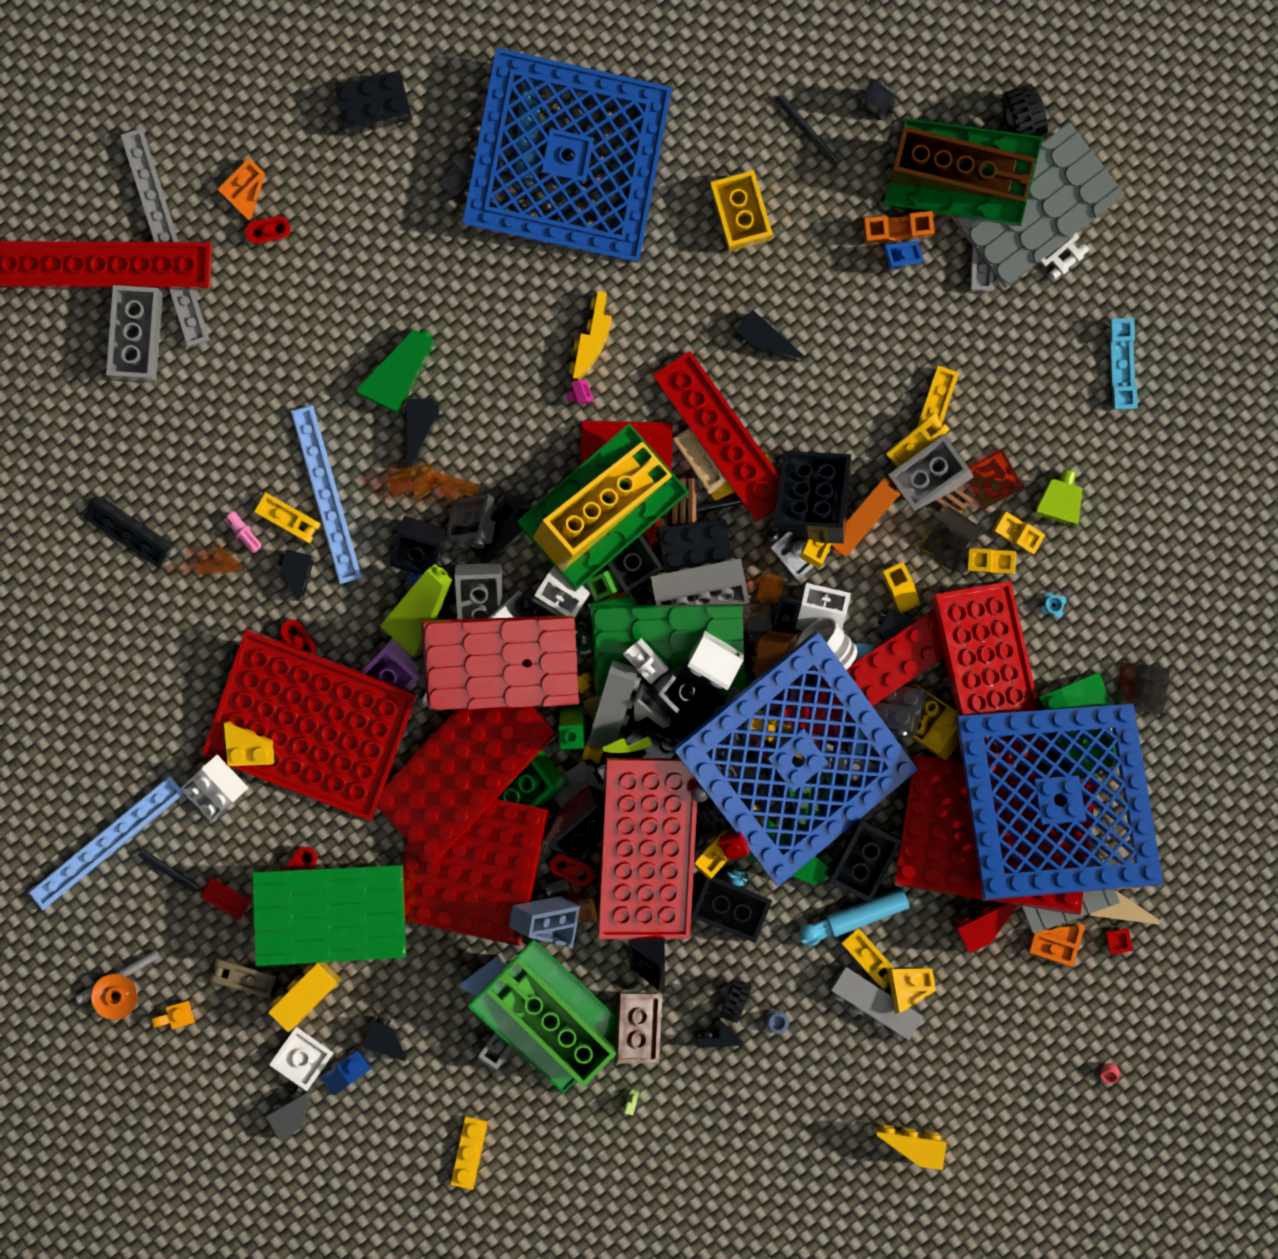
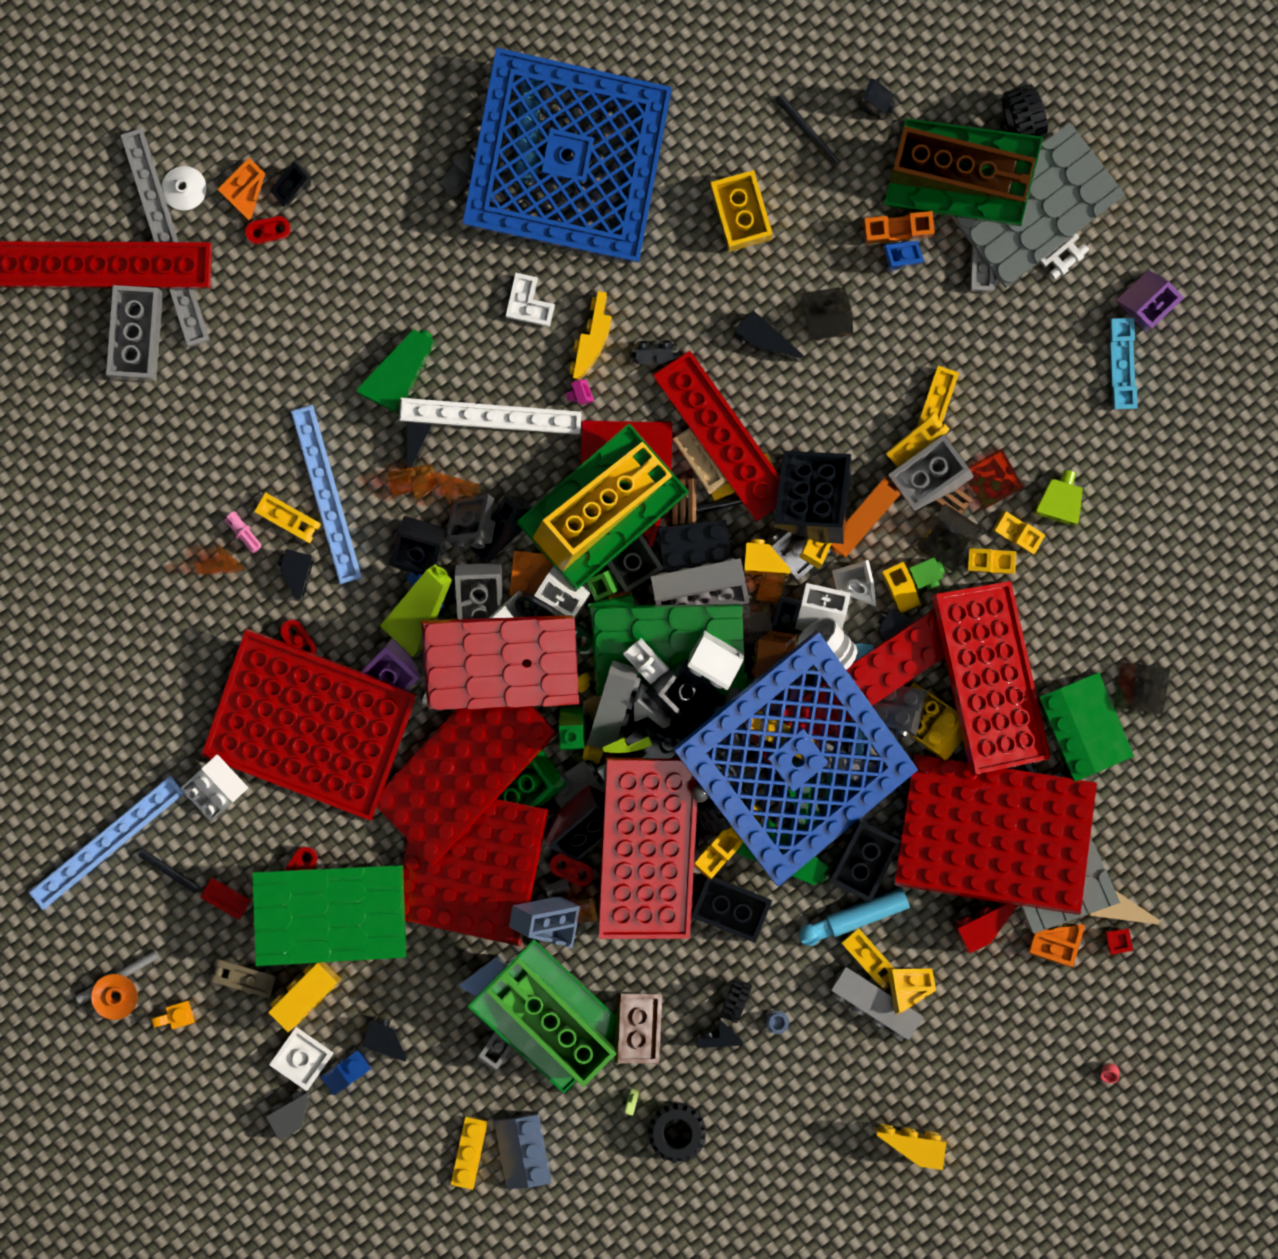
(129, 531): black slope -> none
(189, 197): none -> white dish
(246, 747): yellow wing -> none
(291, 183): none -> black slope
(373, 103): black brick -> none
(489, 416): none -> white tile
(522, 302): none -> white plate
(523, 1151): none -> sand blue slope
(528, 572): none -> orange wing
(645, 351): none -> black hinge
(648, 960): black slope -> none
(677, 1152): none -> black tyre
(734, 846): red plate -> none
(737, 876): medium azure plate -> none
(763, 558): none -> yellow slope
(827, 314): none -> clear smoke slope
(856, 580): none -> white slope
(927, 574): none -> bright green brick
(1059, 601): medium azure plate -> none
(1132, 781): blue plate -> none
(1149, 300): none -> medium lavender slope

